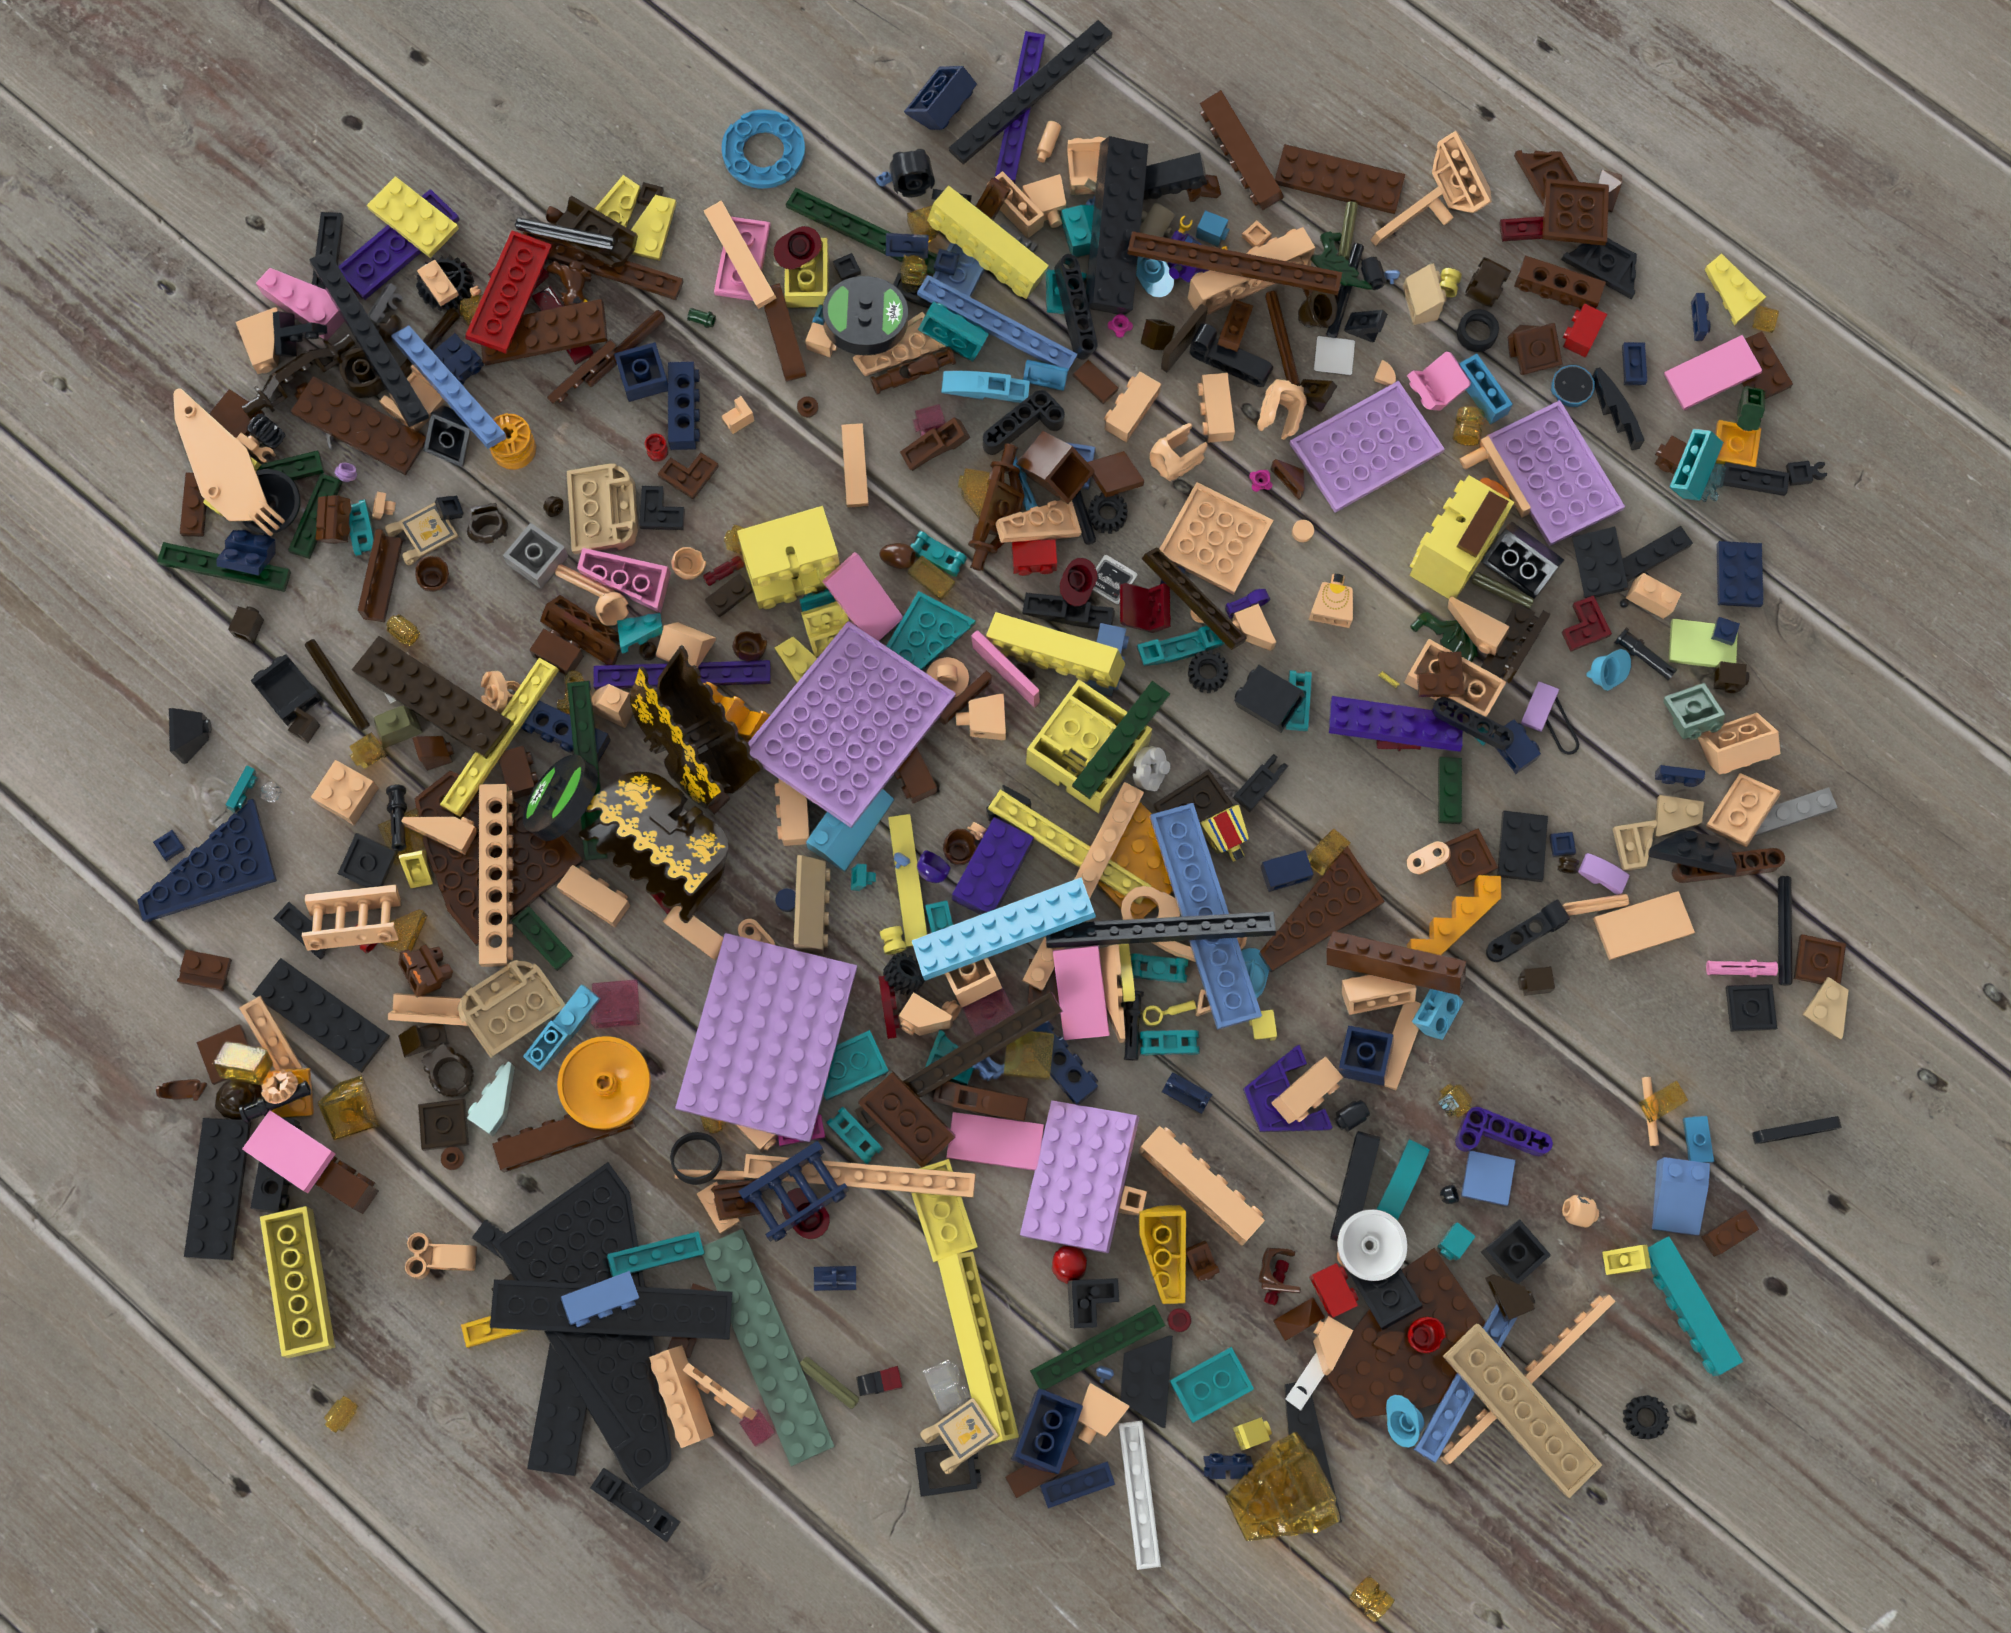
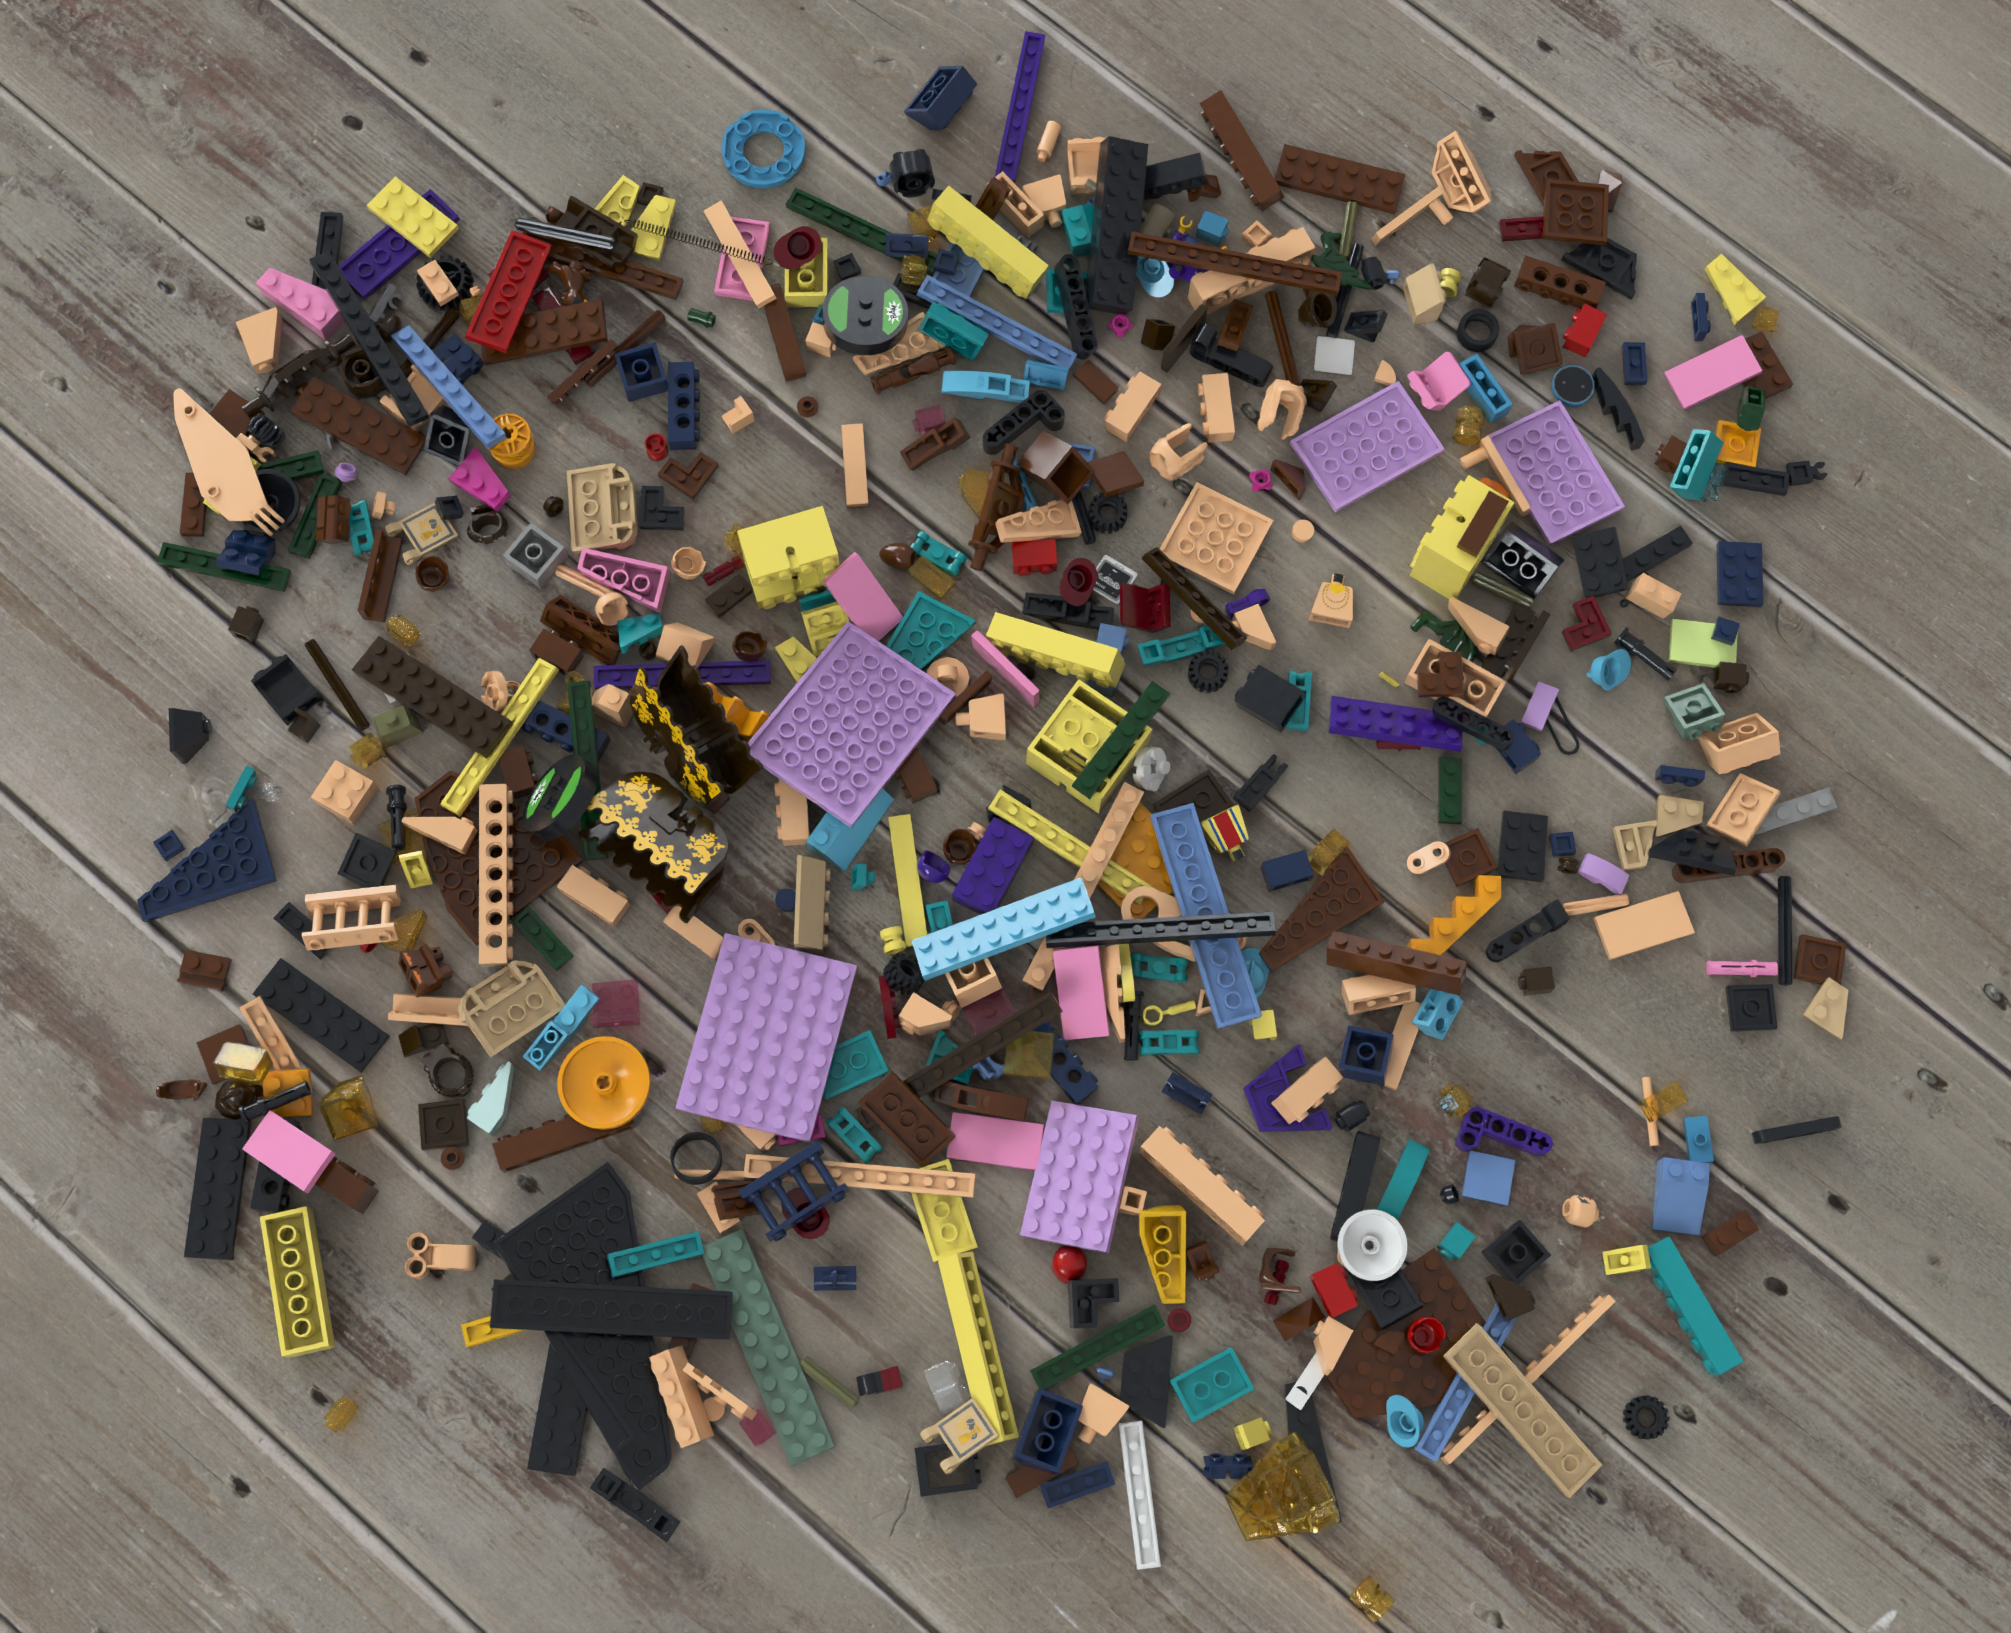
(287, 333): black bracket -> none
(287, 1087): light nougat gear -> none
(433, 751): reddish brown slope -> none
(480, 481): none -> dark pink wing
(600, 1299): medium blue brick -> none
(697, 238): none -> dark brown piece
(713, 1409): none -> light nougat tile
(901, 860): medium blue rock -> none
(1030, 92): black plate -> none

